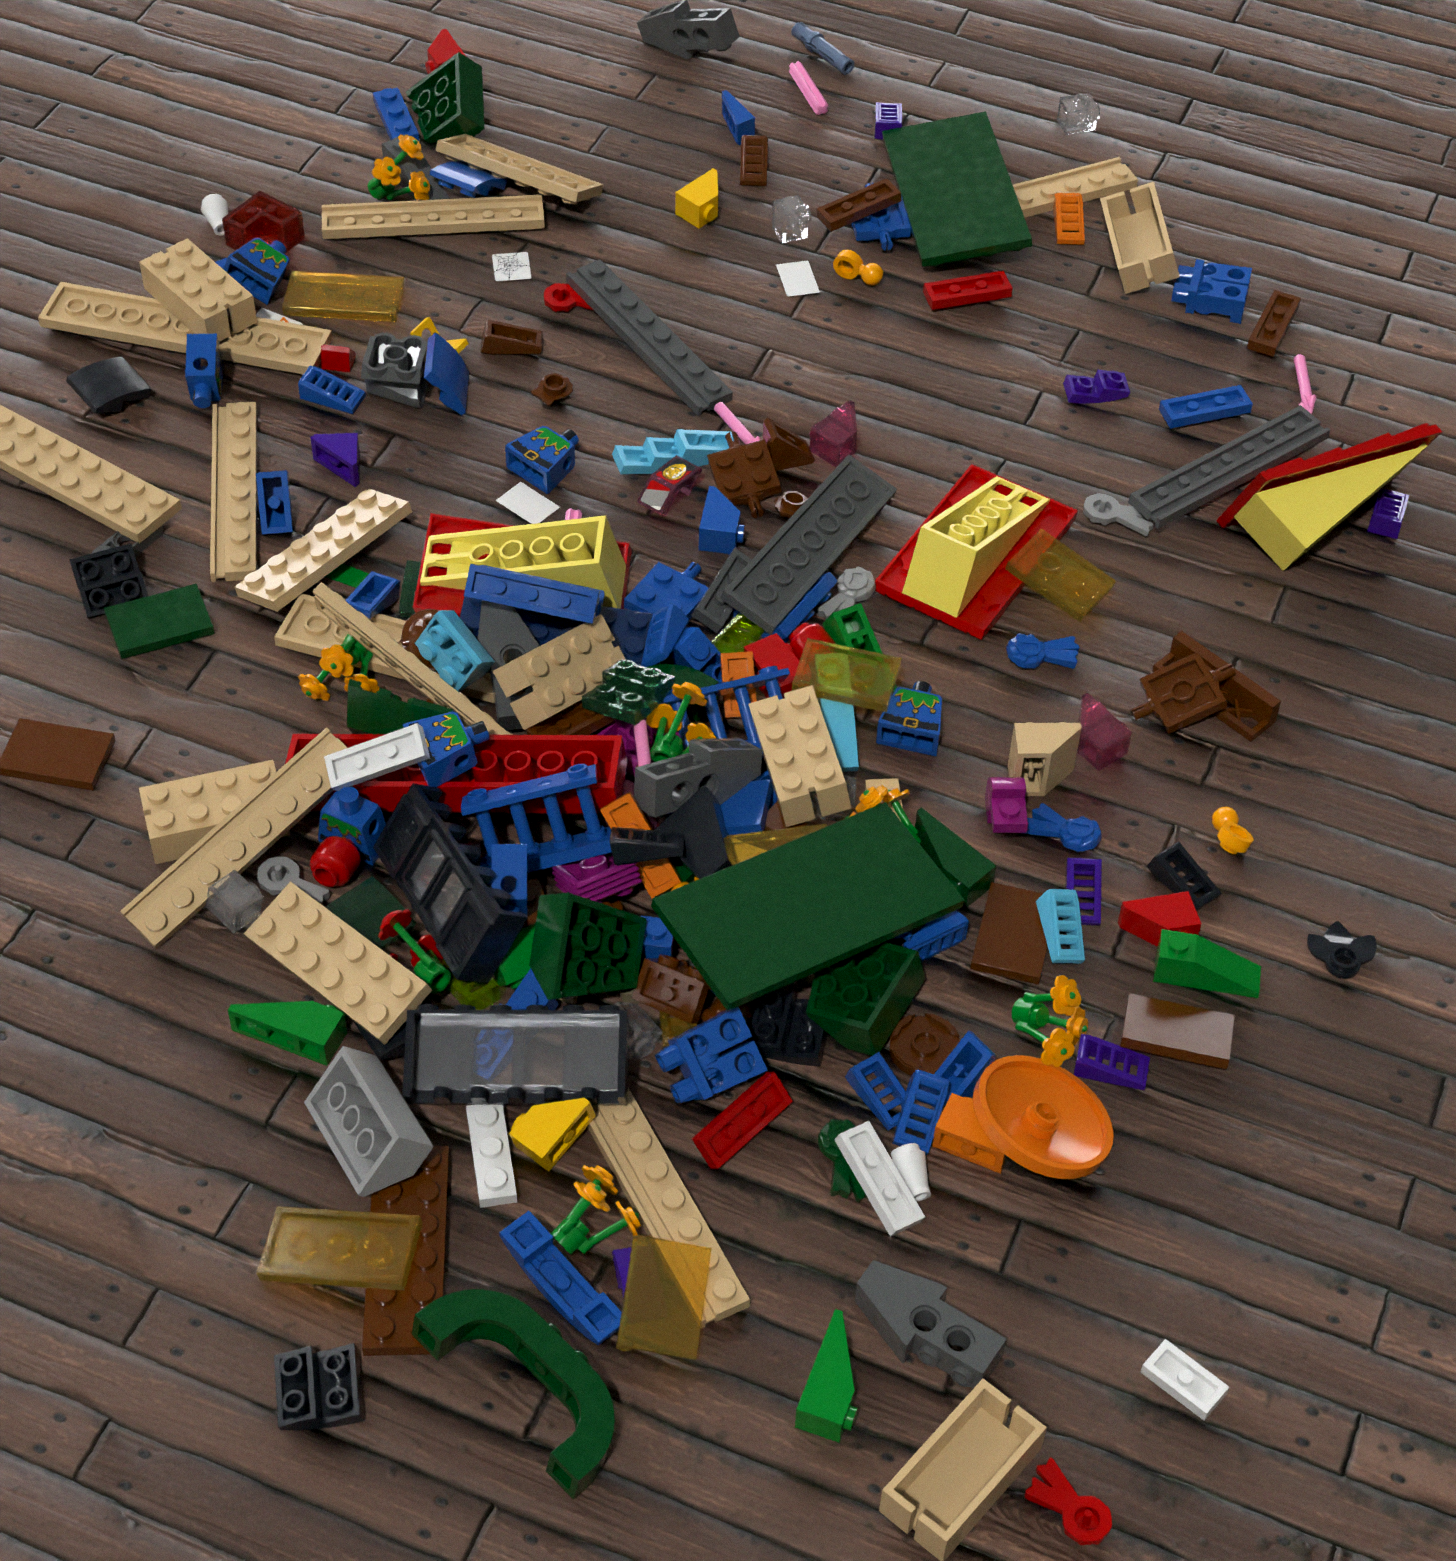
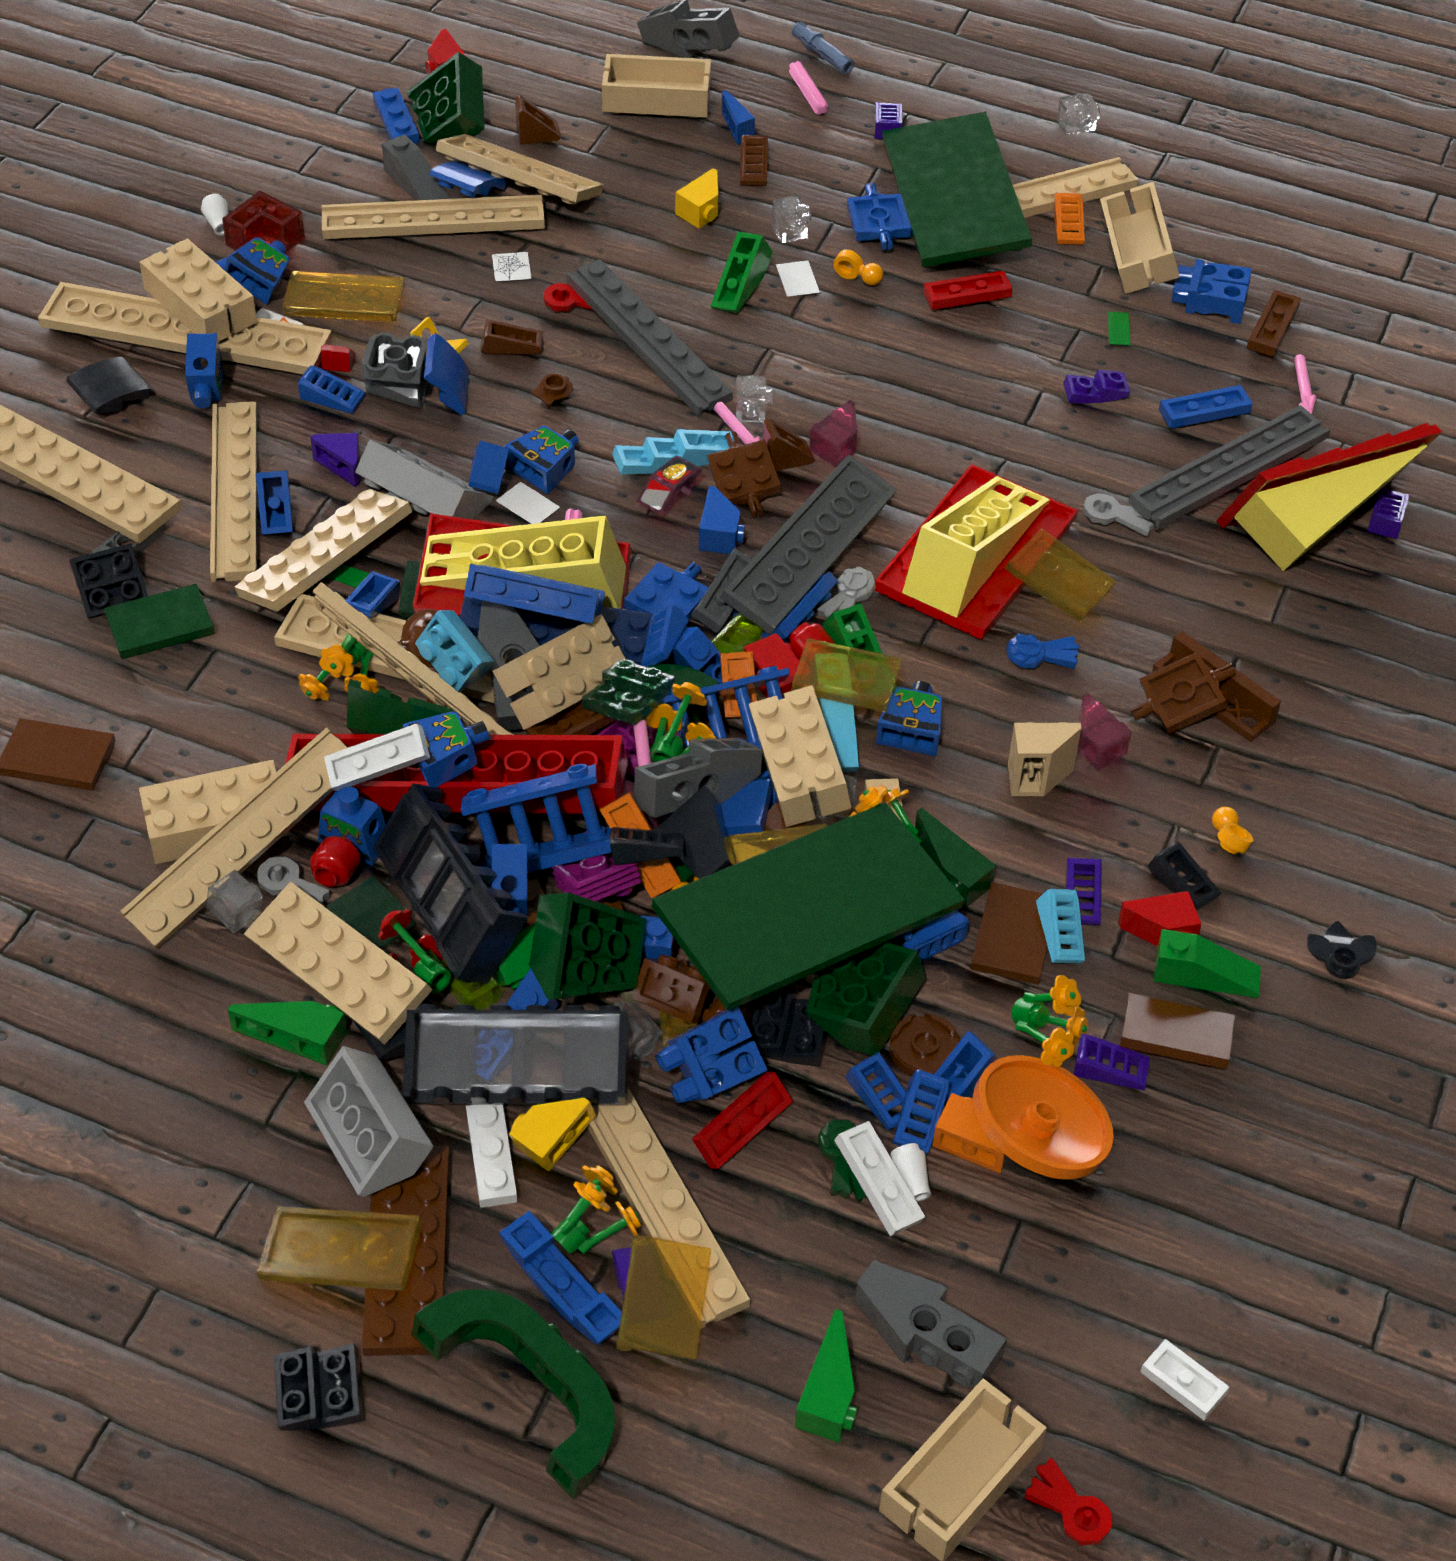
(387, 173): light orange plant -> none
(419, 482): none -> light grey slope
(488, 466): none -> blue slope
(534, 124): none -> reddish brown slope
(656, 85): none -> tan piece
(742, 271): none -> green slope
(752, 392): none -> clear brick
(789, 503): reddish brown animal -> none
(858, 204): reddish brown plate -> none
(1006, 804): magenta brick -> none
(1075, 833): blue piece -> none
(1119, 328): none -> green sticker

